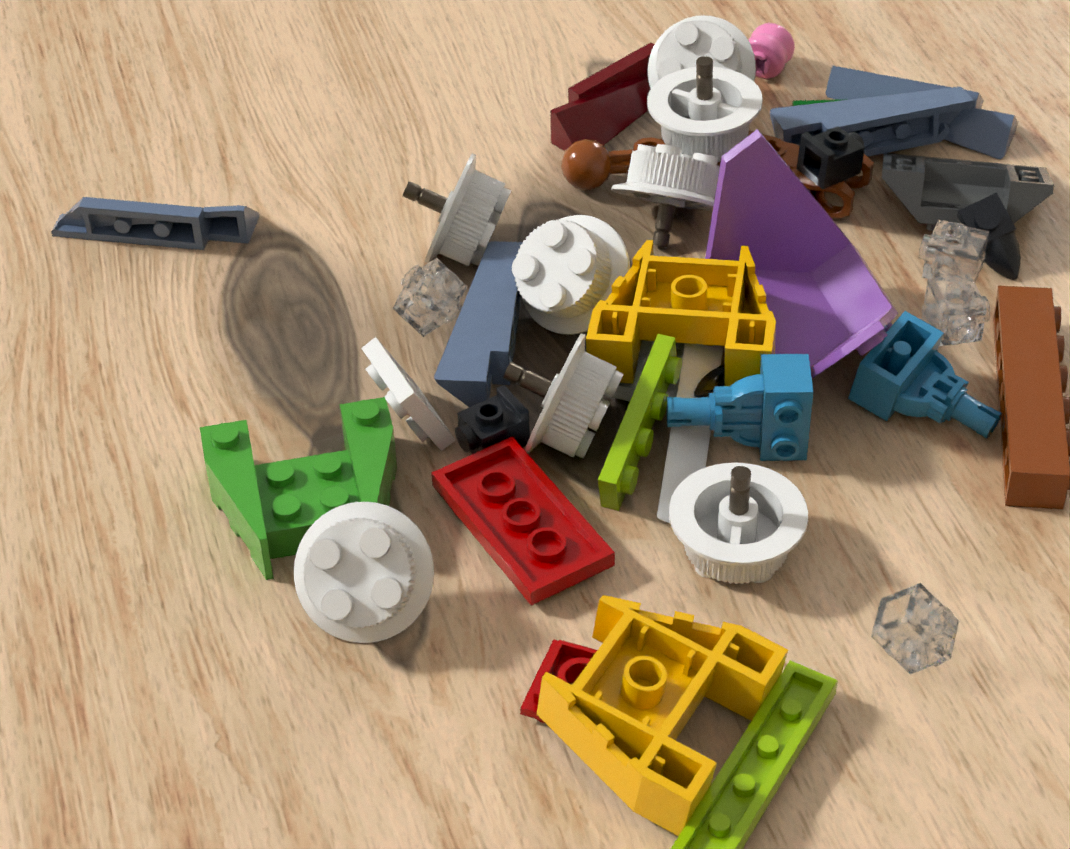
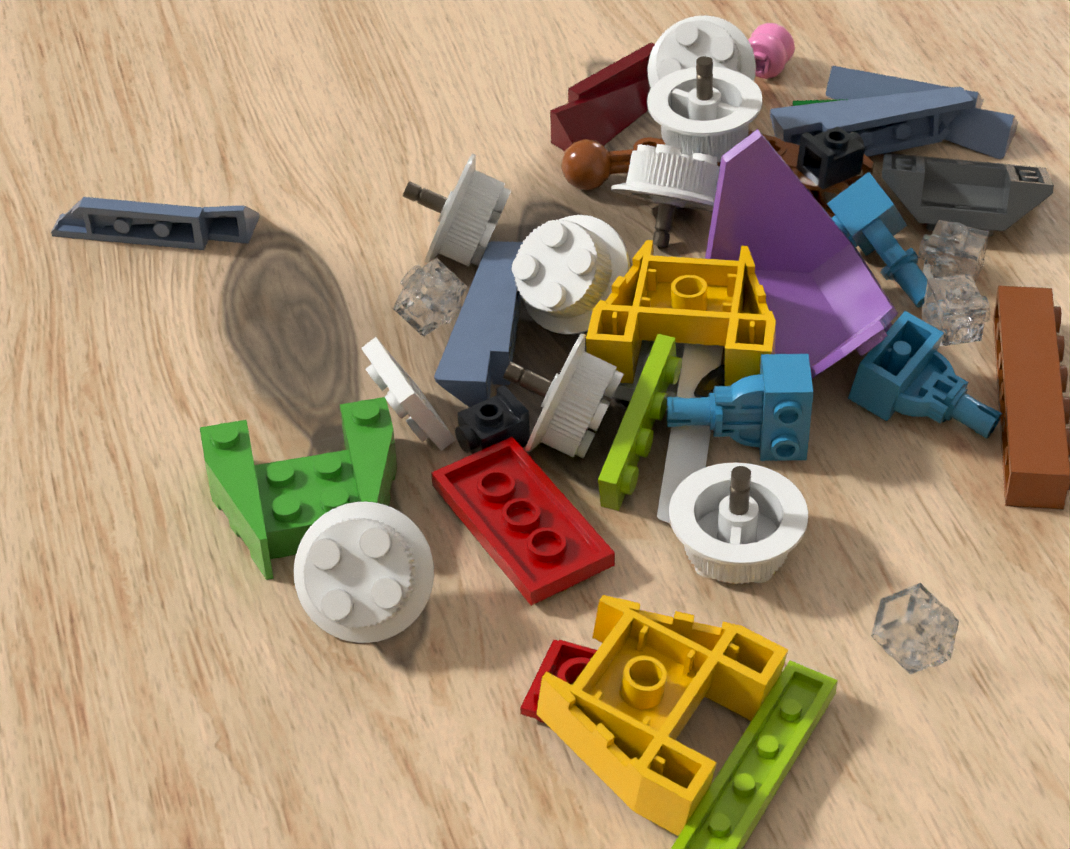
(871, 222): none -> dark azure brick
(1002, 244): black plate -> none

